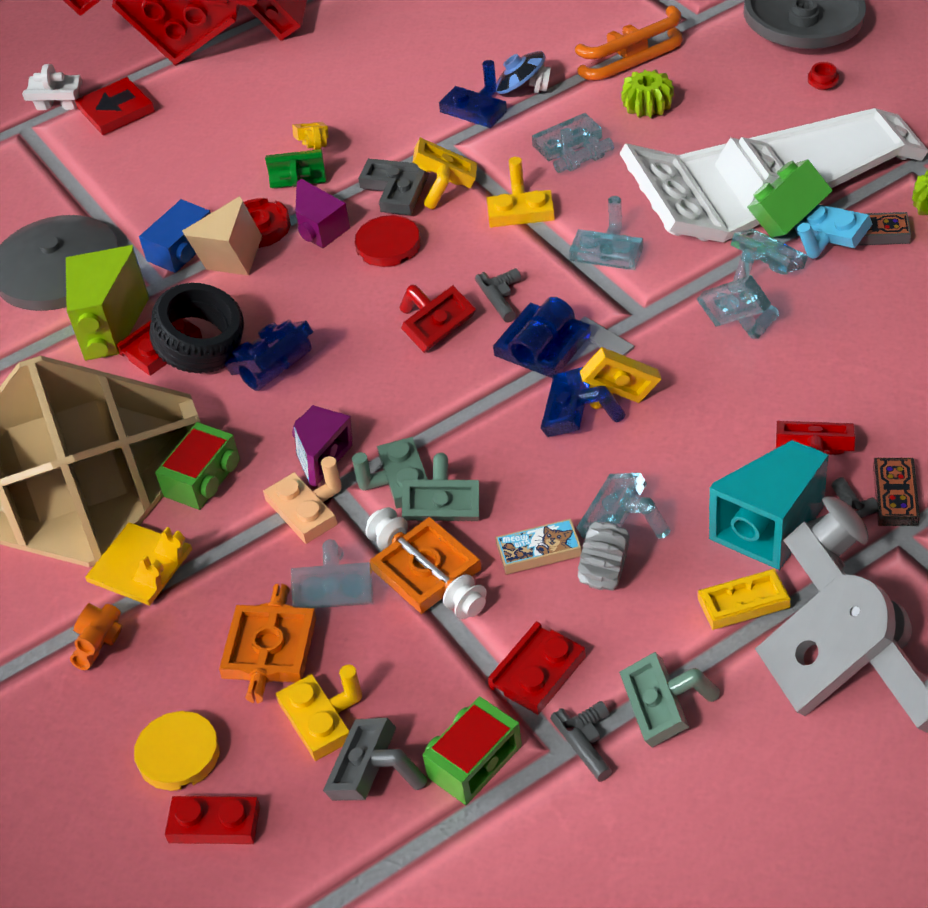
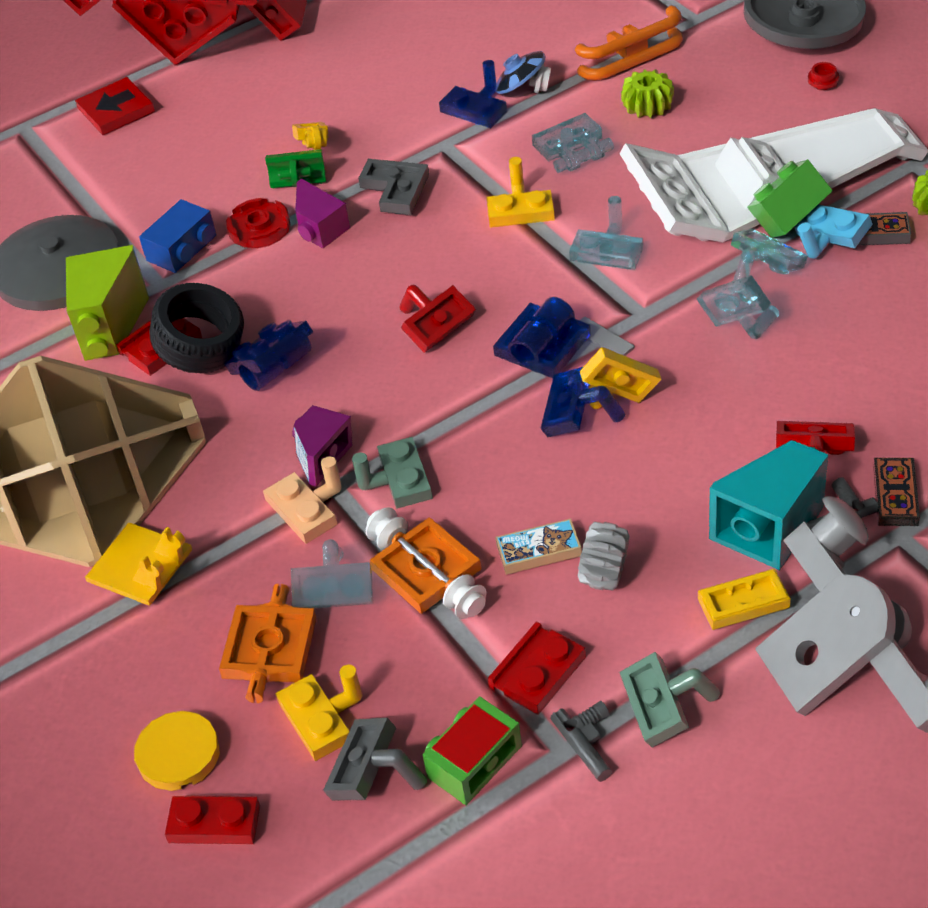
(51, 86): white hips -> none
(95, 629): orange plate -> none
(198, 465): bright green brick -> none
(226, 239): tan slope -> none
(387, 240): red tile -> none
(440, 497): sand green plate -> none
(447, 165): yellow plate -> none
(497, 289): dark grey hose -> none
(620, 497): clear light blue plate -> none

